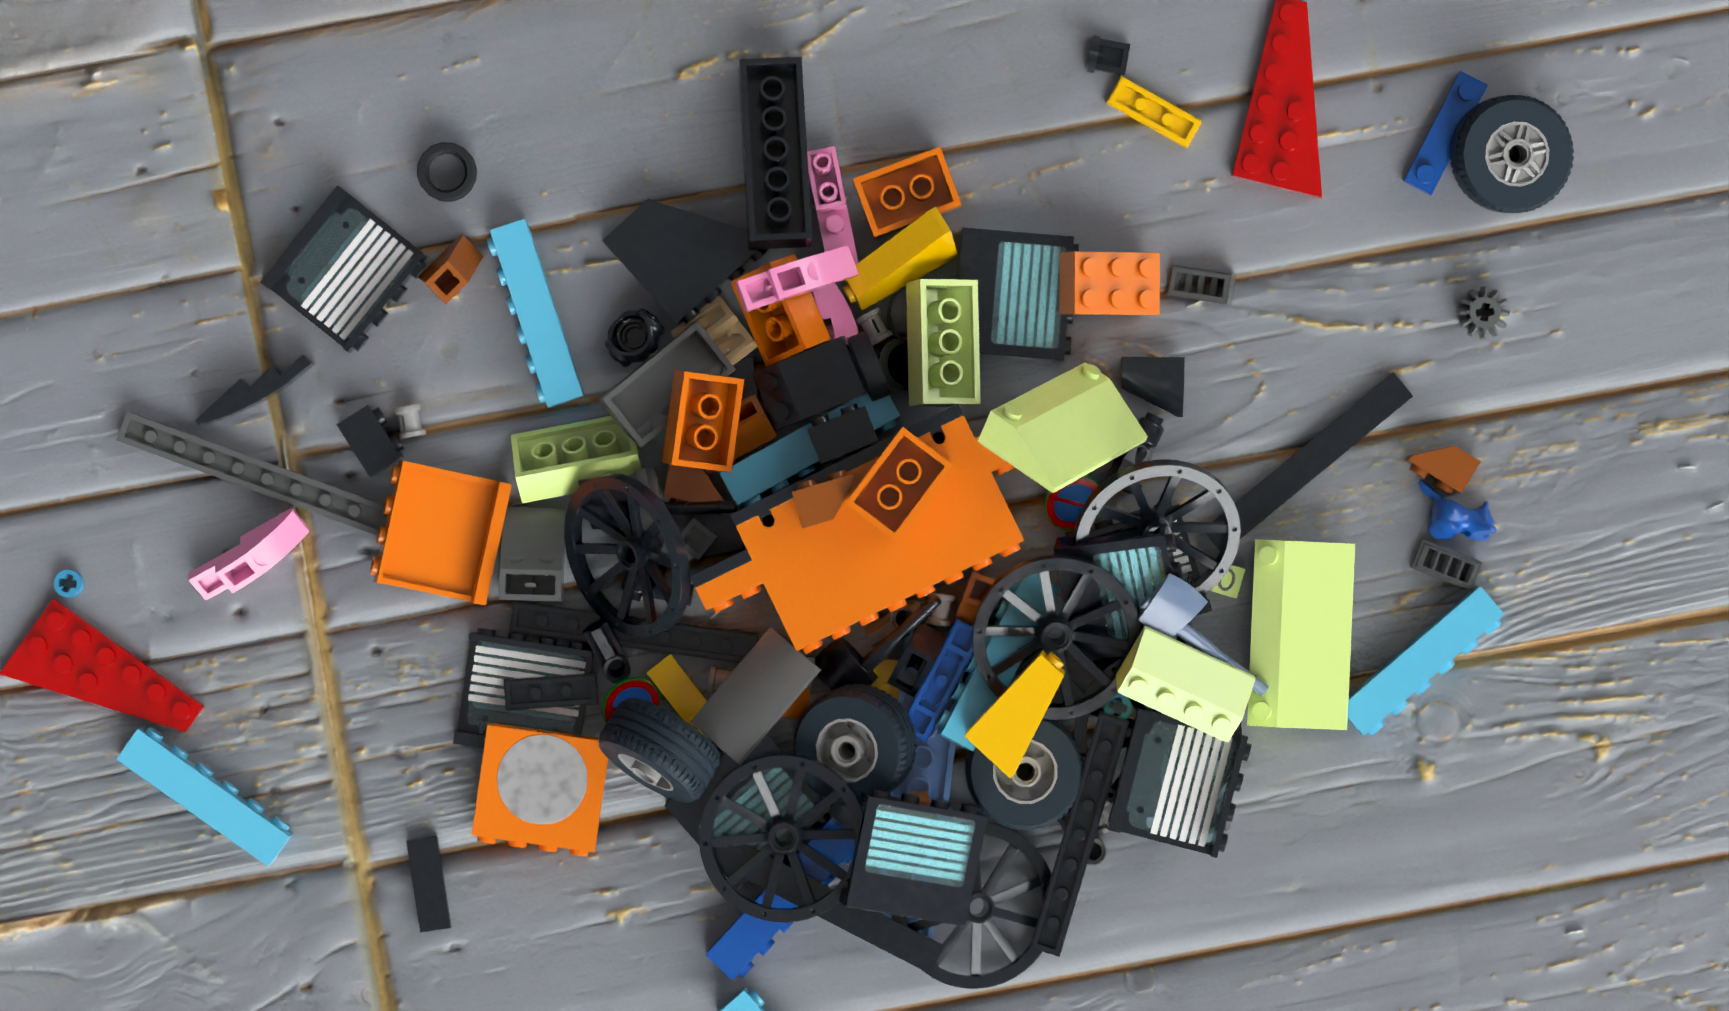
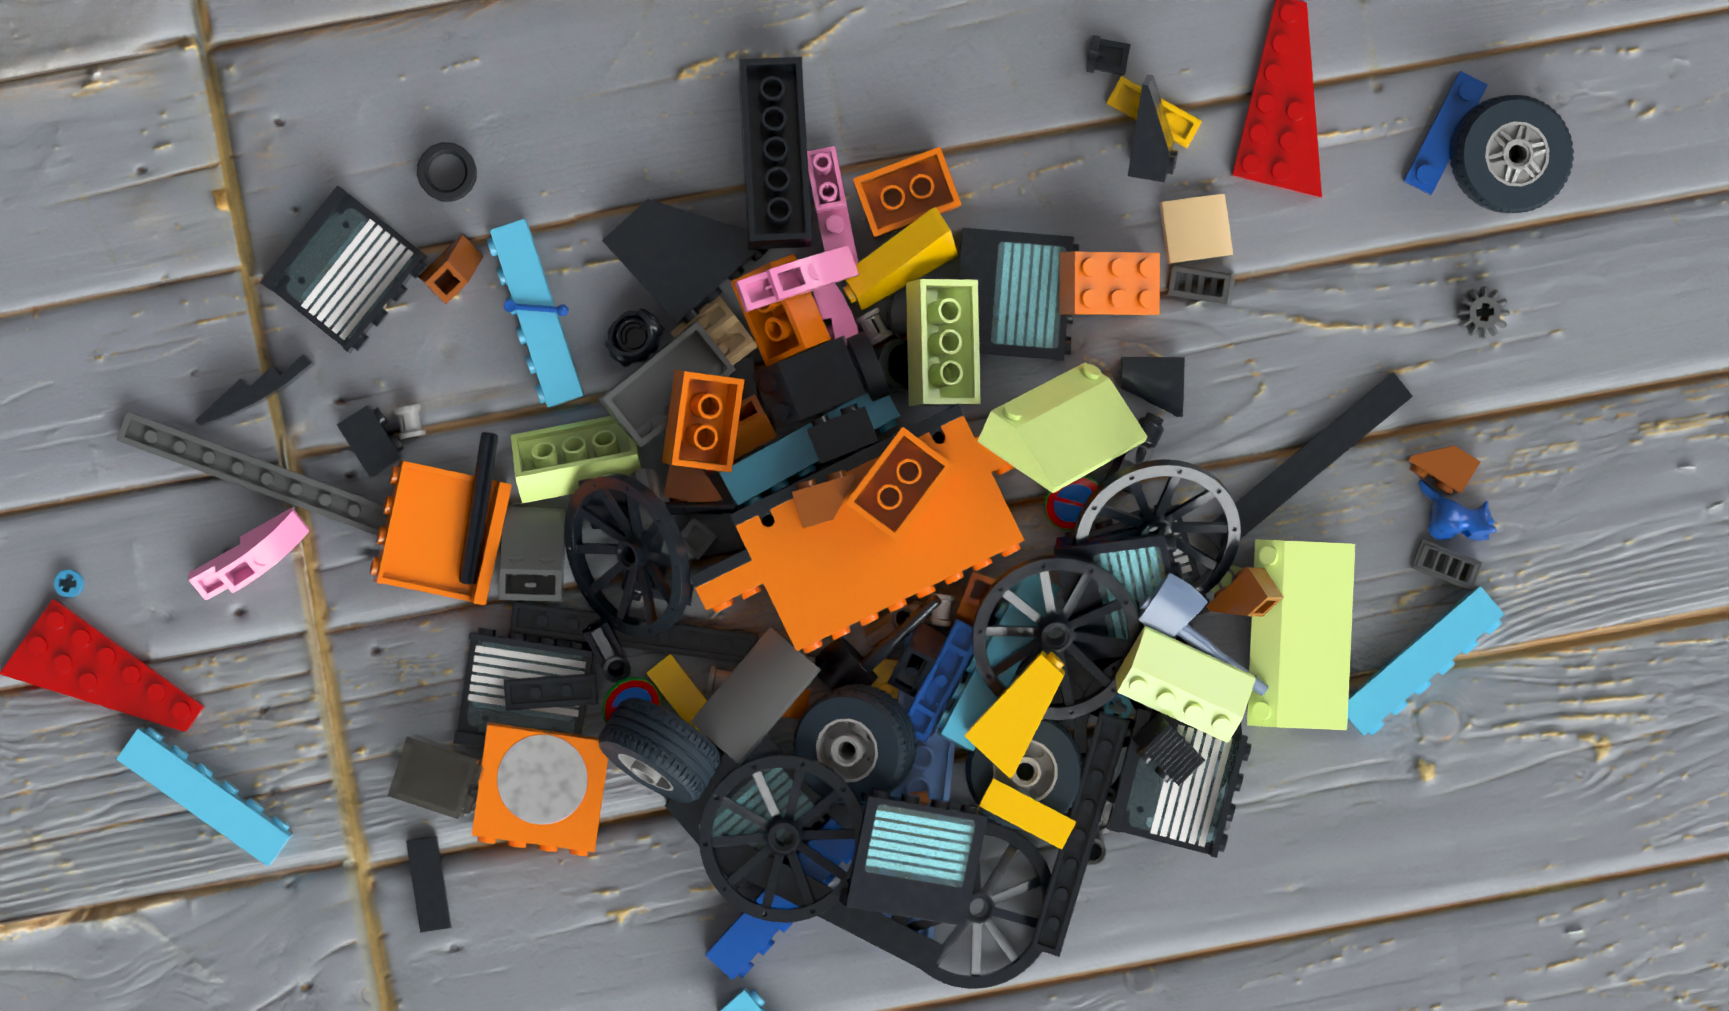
(436, 777): none -> clear smoke slope
(478, 508): none -> black axle
(561, 310): none -> blue hinge
(1027, 813): none -> yellow tile
(1153, 142): none -> black slope
(1168, 750): none -> black brick
(1196, 228): none -> tan slope
(1248, 595): none -> dark orange slope

